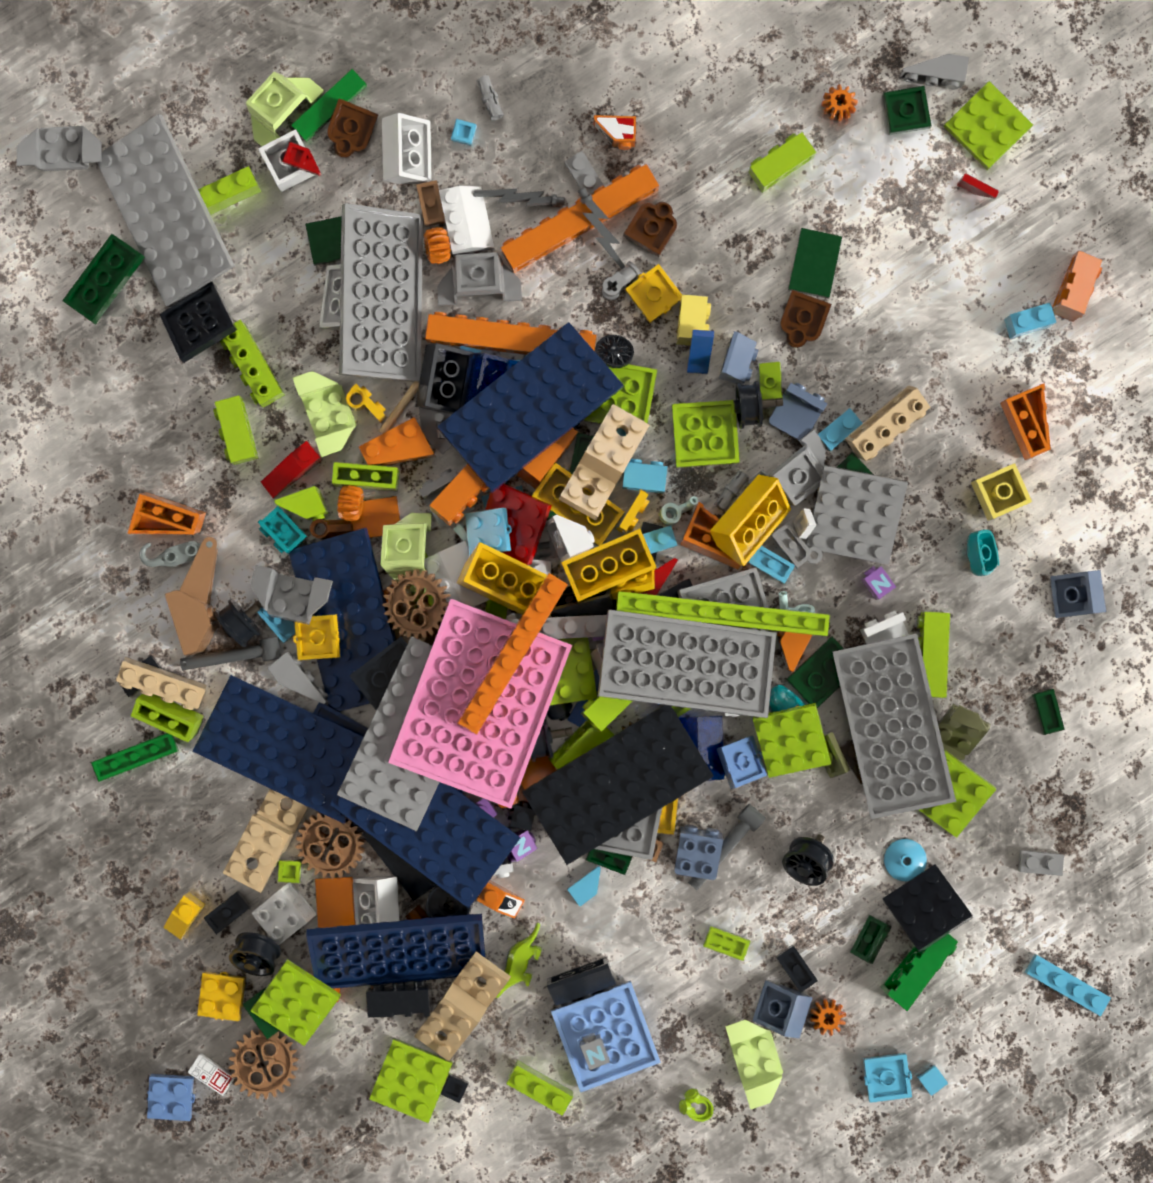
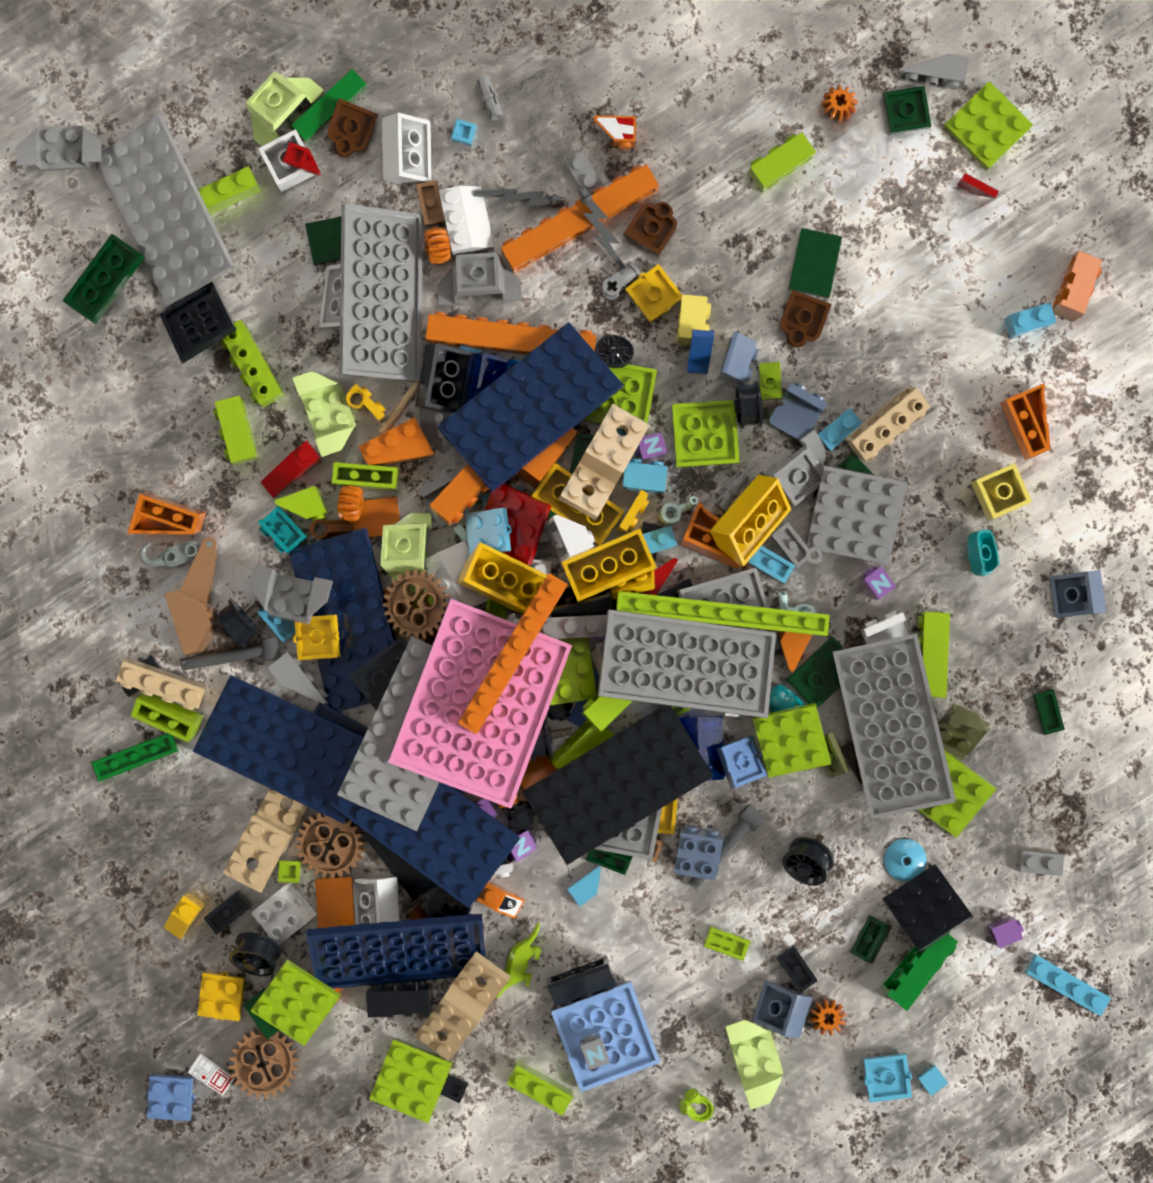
(651, 447): none -> medium lavender brick
(804, 523): white plate -> none
(1006, 931): none -> medium lavender brick

